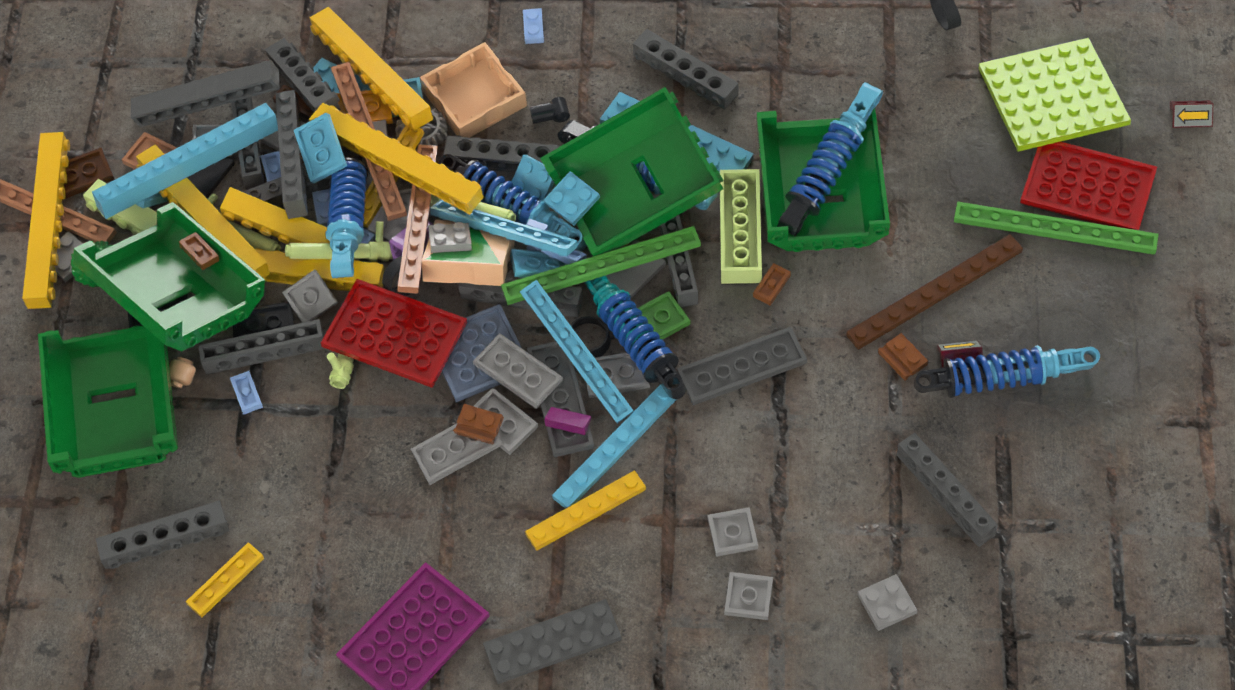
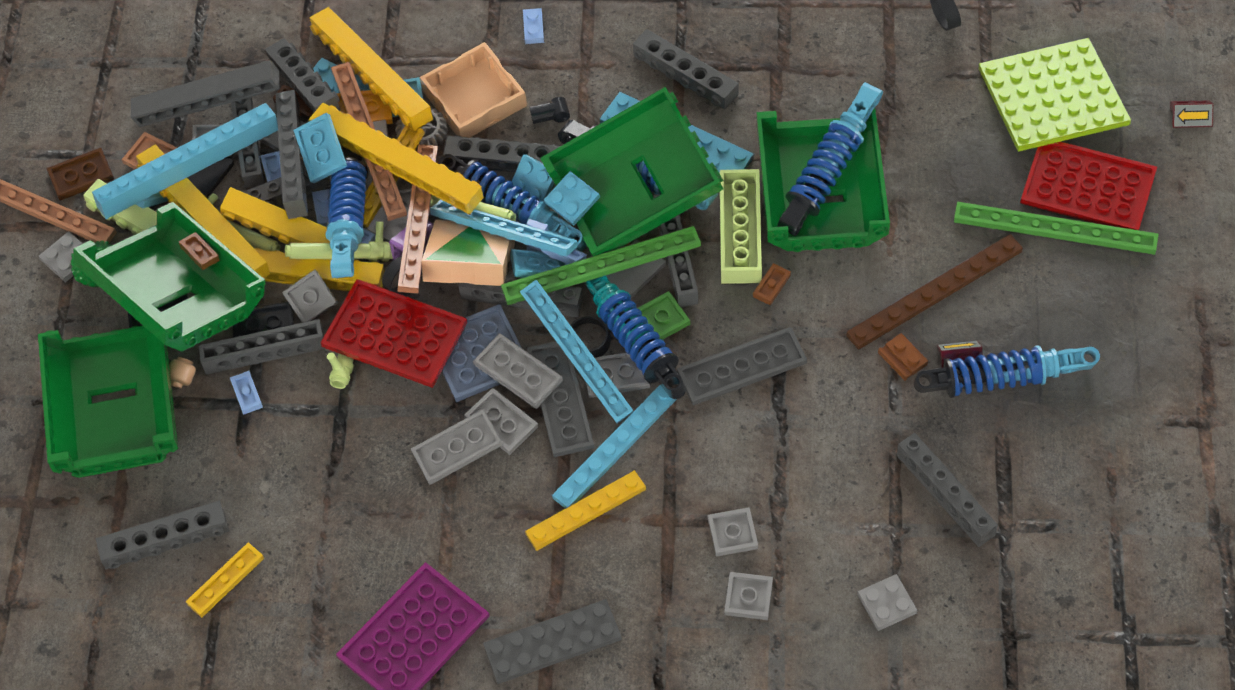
(46, 221): yellow brick -> none
(449, 237): light grey plate -> none
(478, 424): dark orange plate -> none
(567, 420): magenta slope -> none

